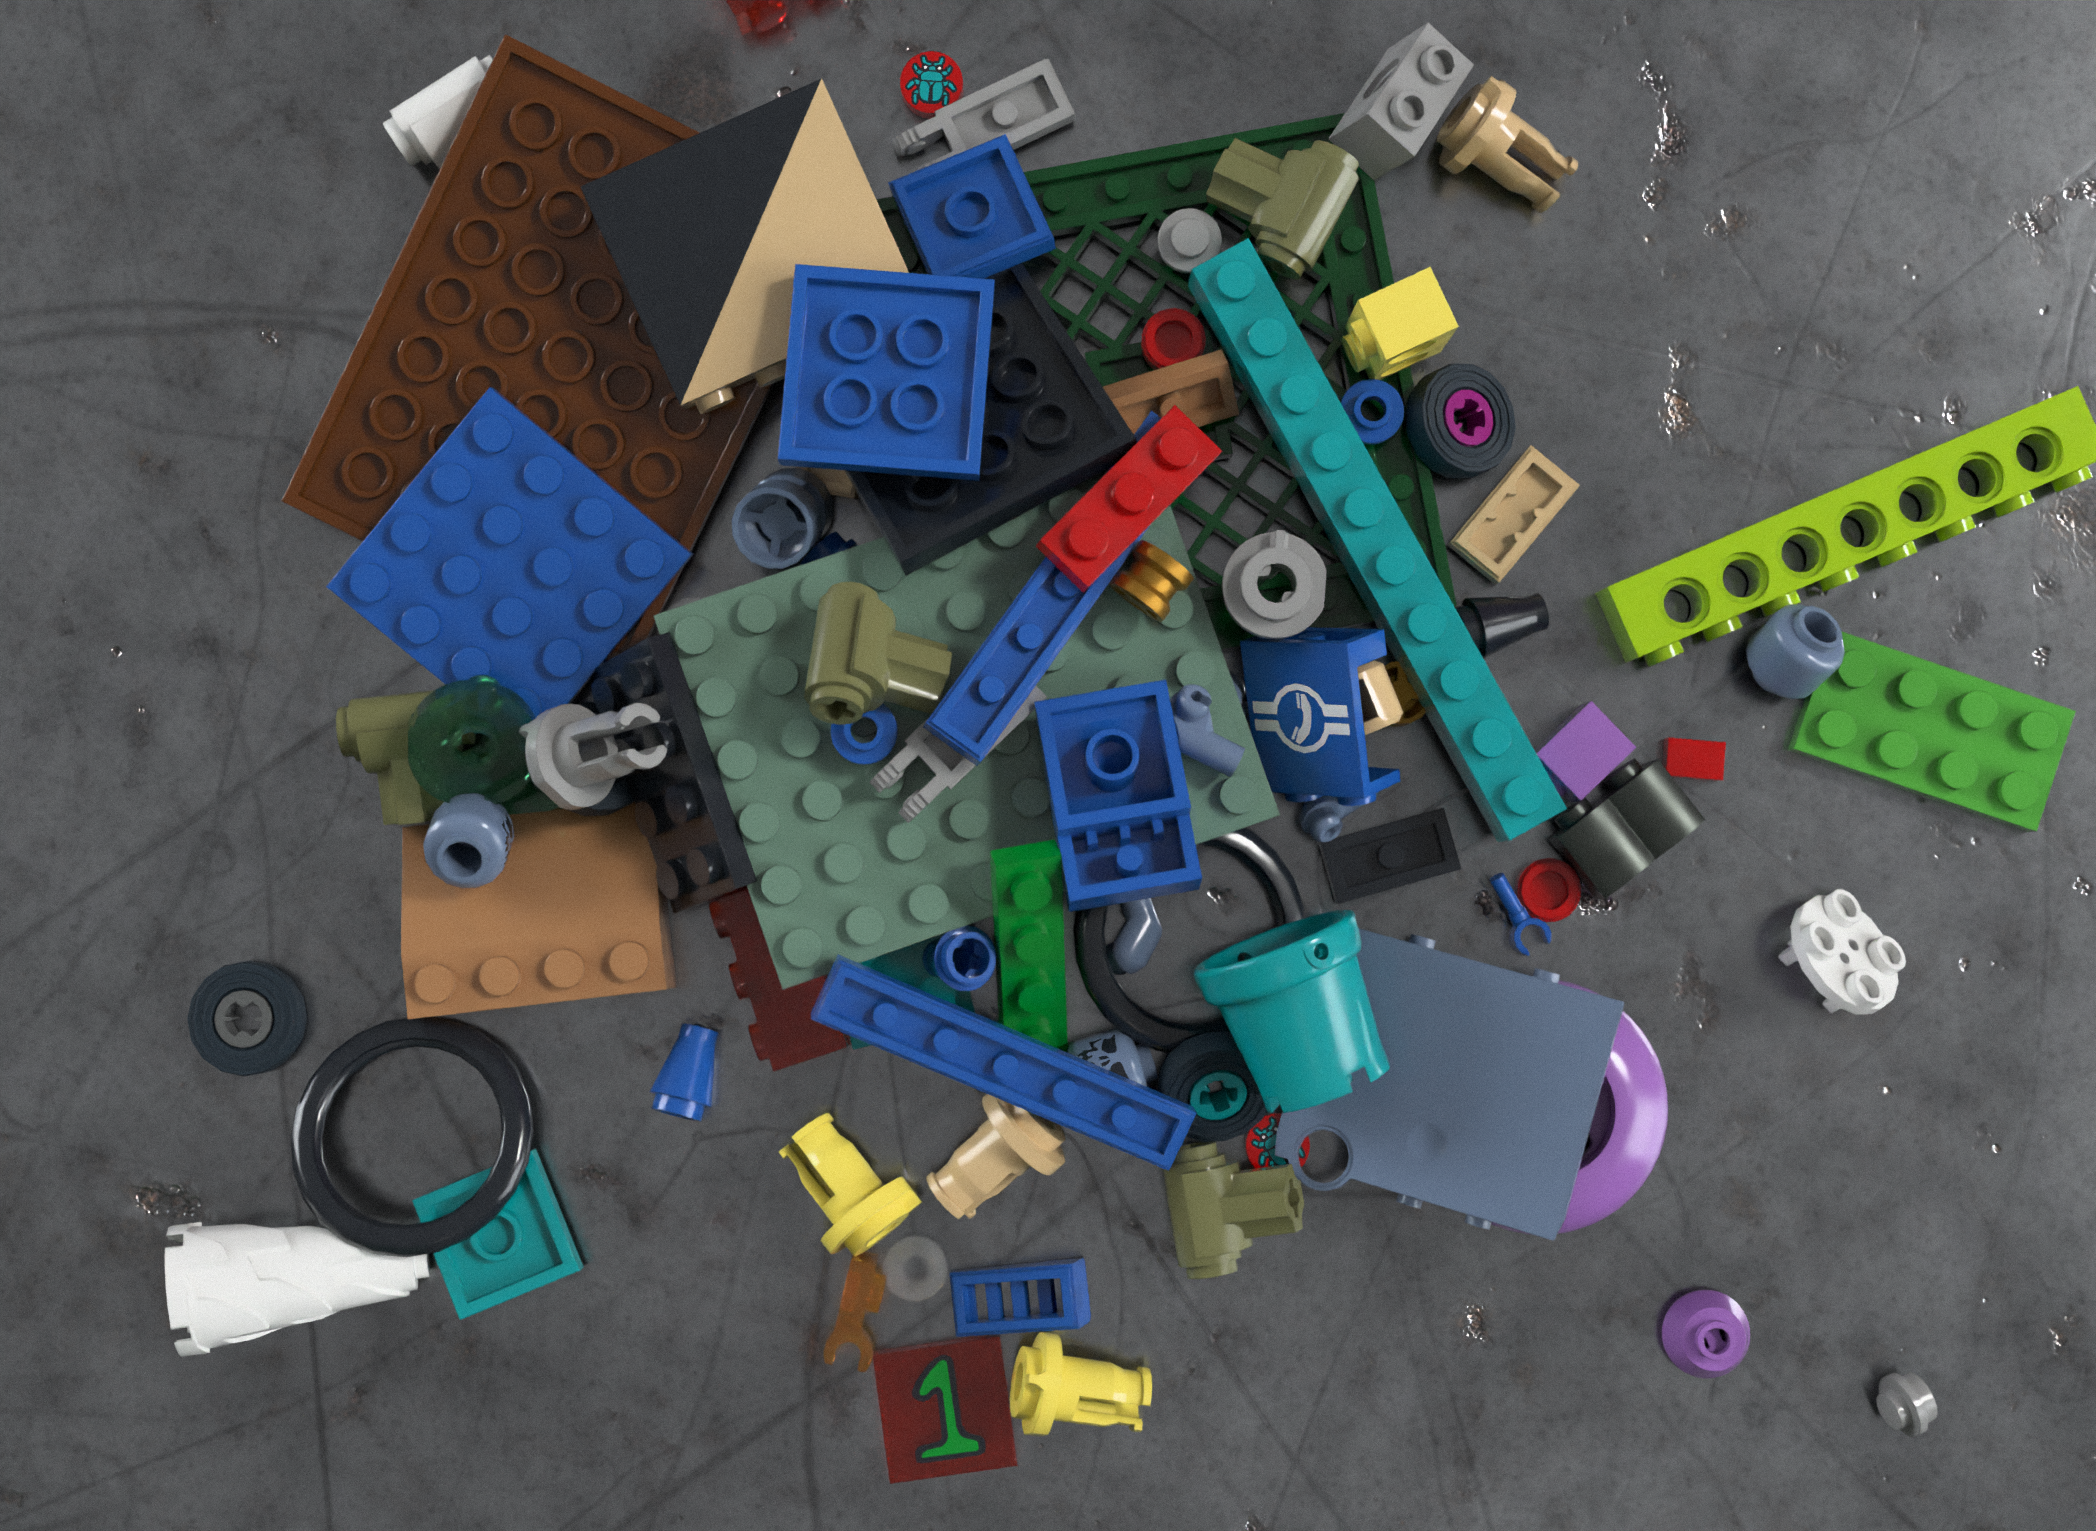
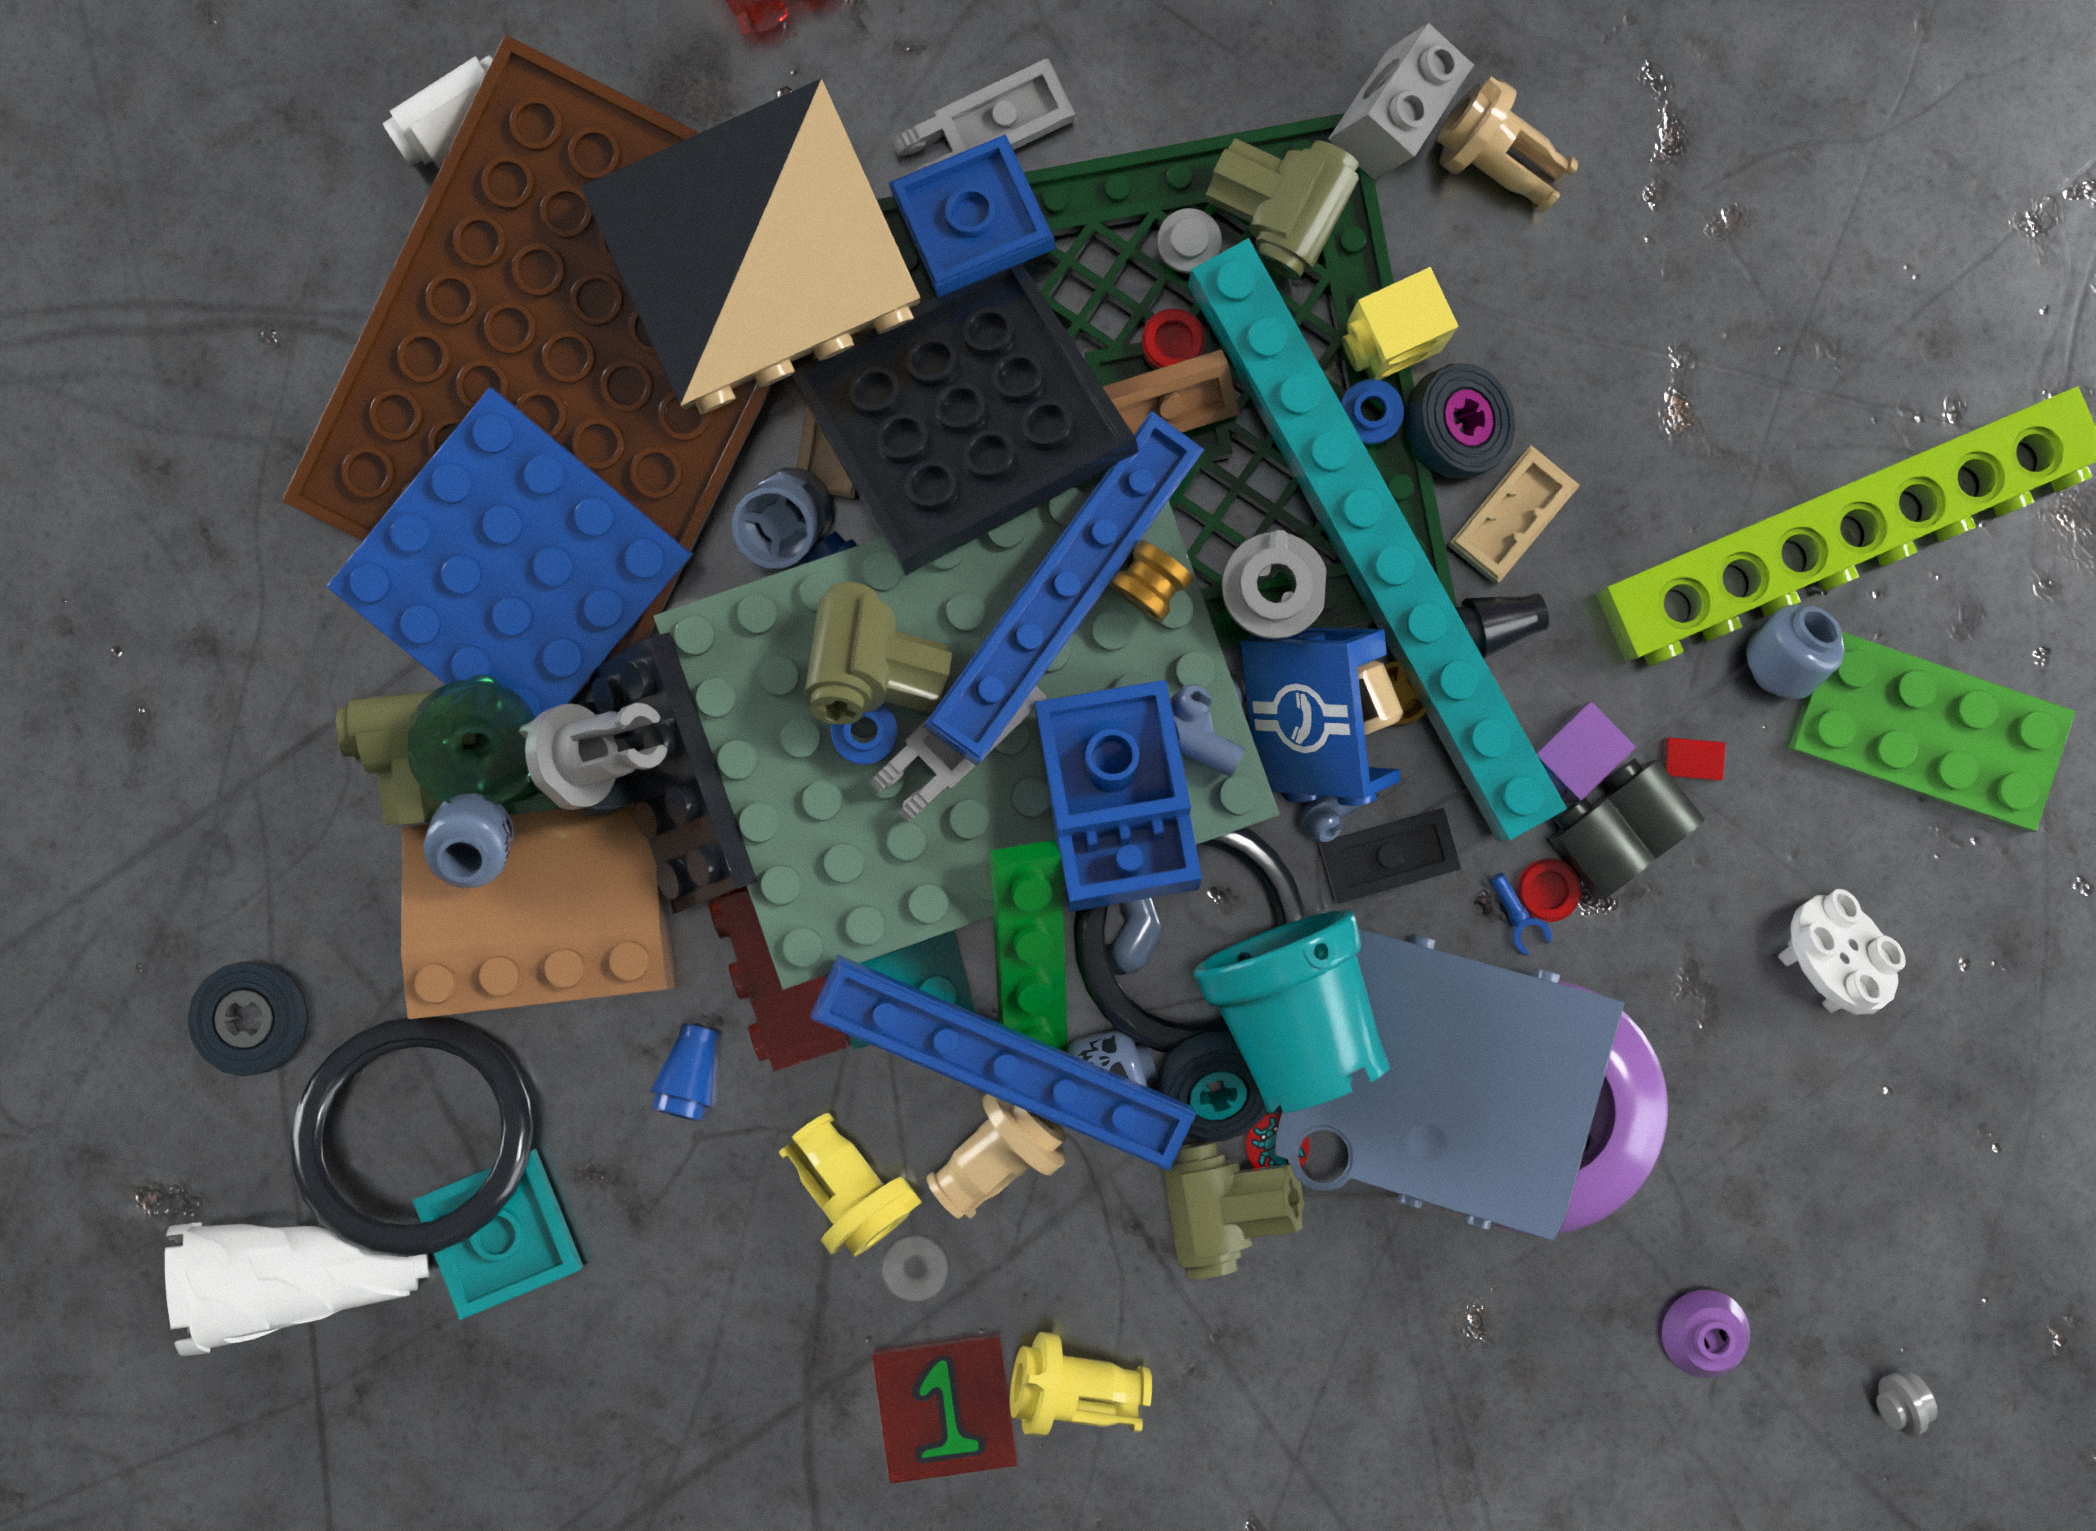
(860, 1294): clear orange plate -> none
(886, 372): blue plate -> none
(930, 83): tile -> none
(972, 958): blue cone -> none
(1074, 1297): blue slope -> none
(1128, 498): red plate -> none

